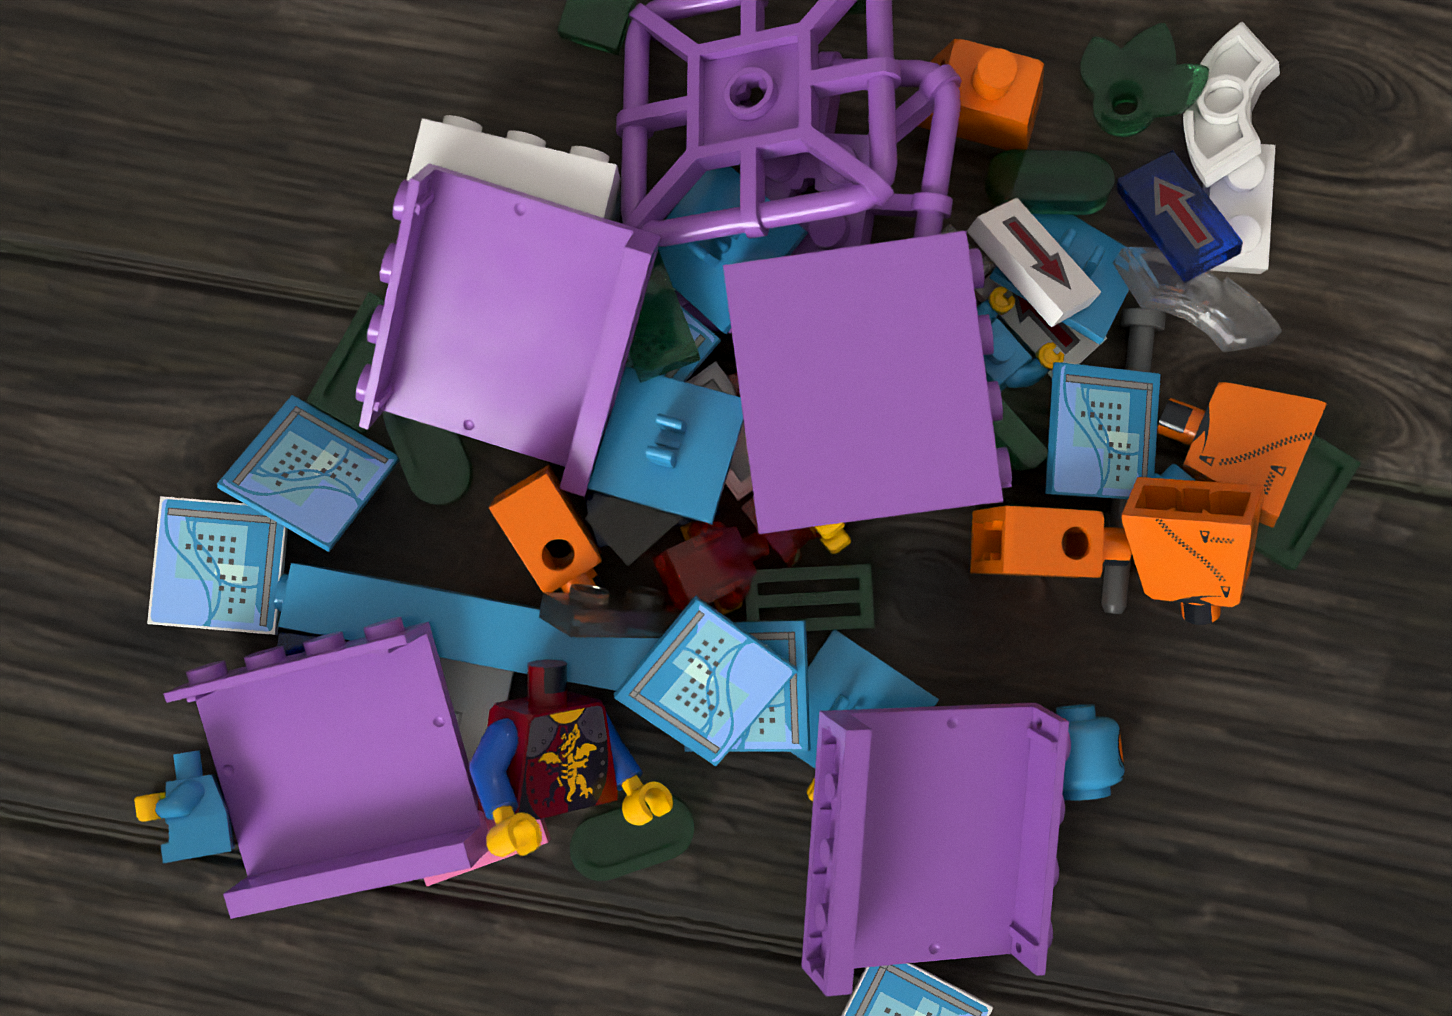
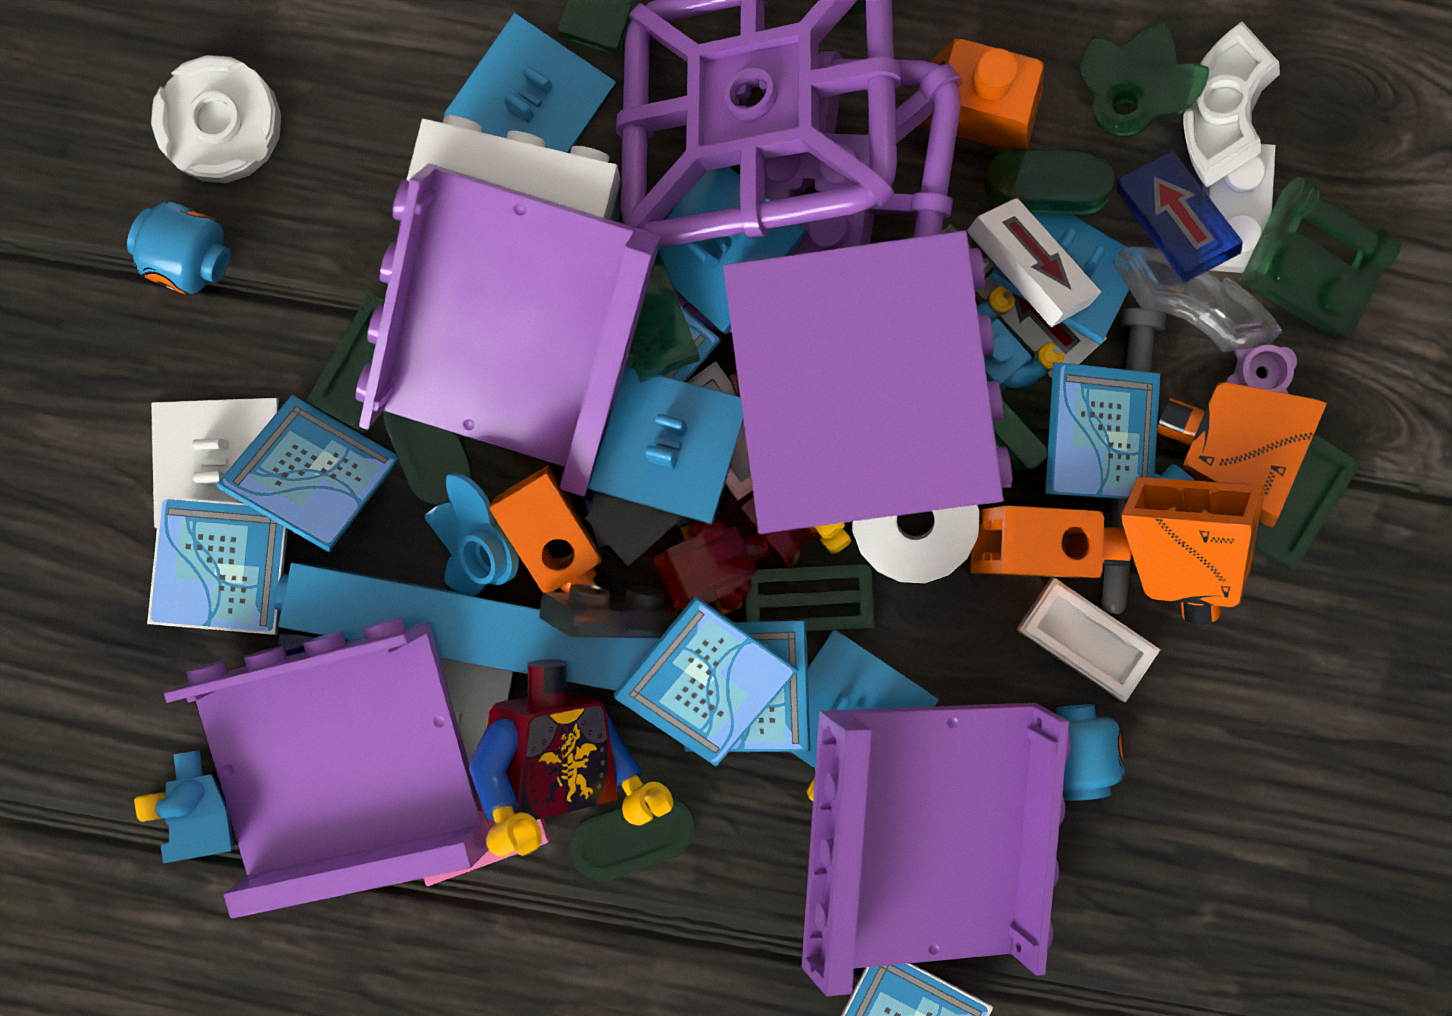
(178, 247): none -> dark azure head
(200, 442): none -> white piece
(216, 119): none -> white tile
(473, 537): none -> dark azure plate
(532, 88): none -> dark azure piece
(922, 556): none -> white tile
(1088, 639): none -> white tile
(1275, 360): none -> lavender plate
(1308, 277): none -> clear green plate

